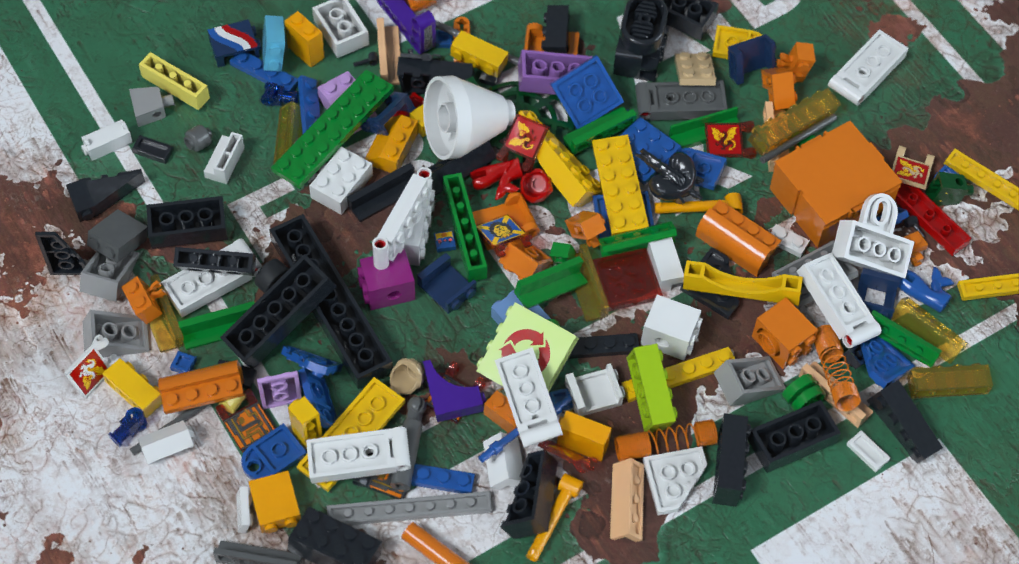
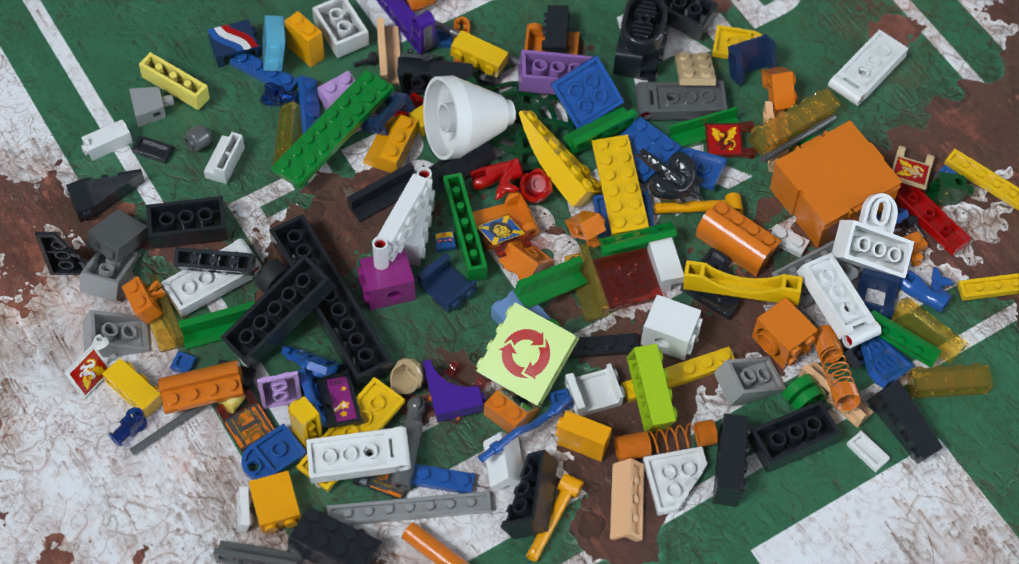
(166, 441): white brick -> none
(339, 179): white brick -> none
(340, 394): none -> door
(525, 140): flag -> none
(528, 397): white hinge -> none
(562, 252): green plate -> none
(568, 455): clear red flag -> none
(799, 60): orange brick -> none

